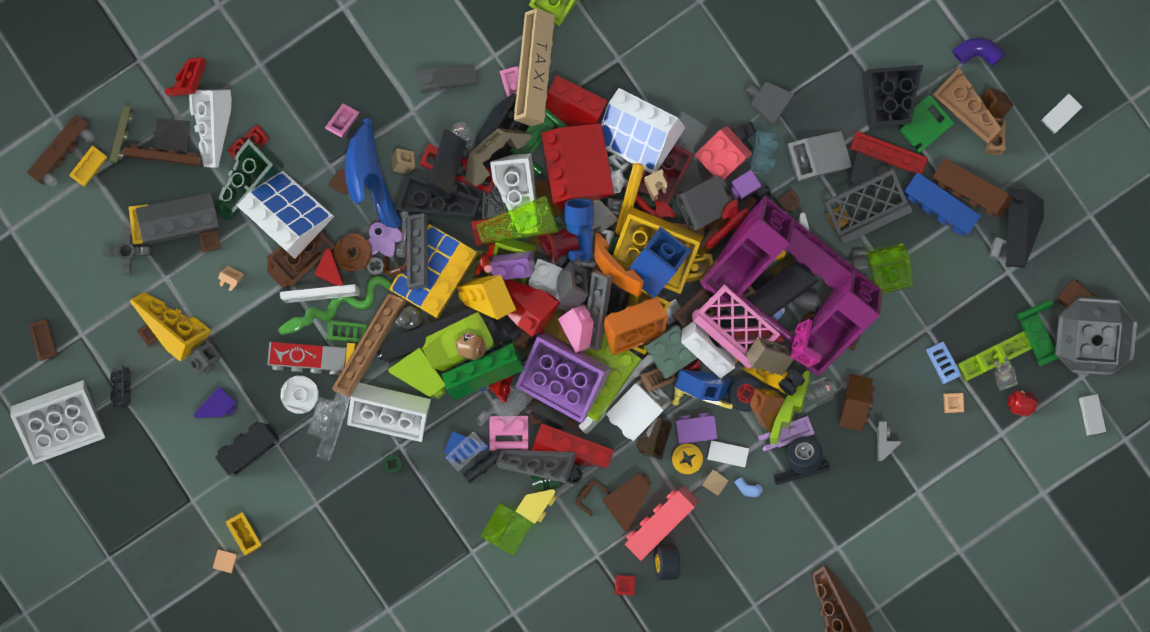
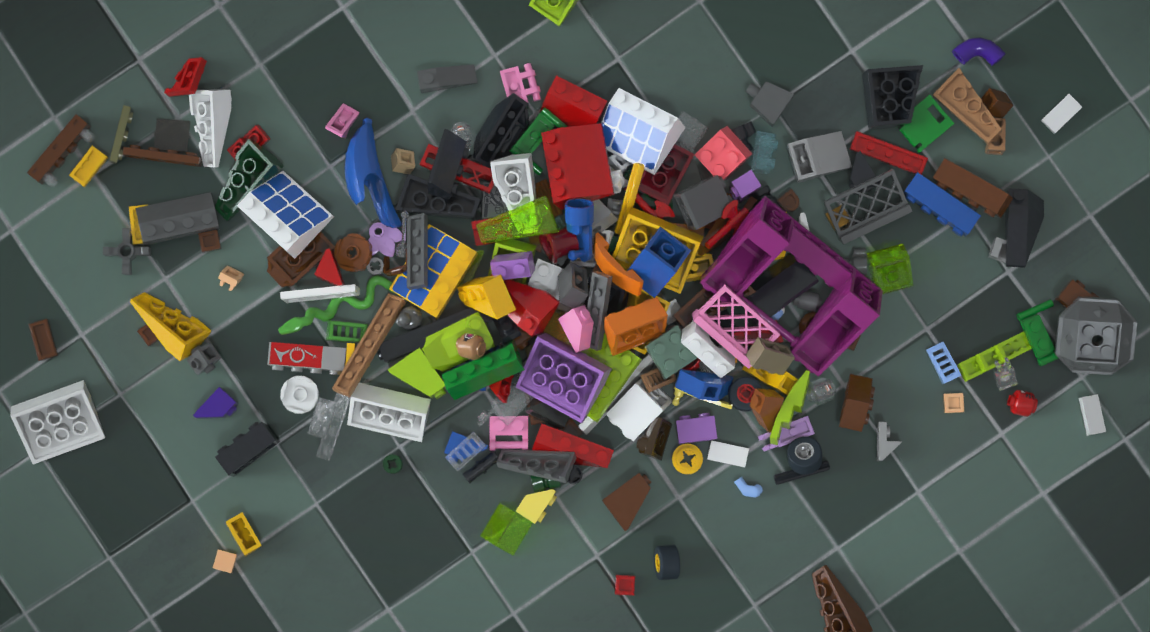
(118, 378): black hinge -> none
(339, 182): reddish brown tile -> none
(476, 170): dark tan slope -> none
(485, 260): red piece -> none
(534, 67): tan brick -> none
(585, 491): reddish brown piece -> none
(654, 183): tan hinge -> none
(662, 522): coral wedge -> none
(715, 482): tan slope -> none
(791, 382): black wheel -> none
(800, 351): dark pink bracket -> none

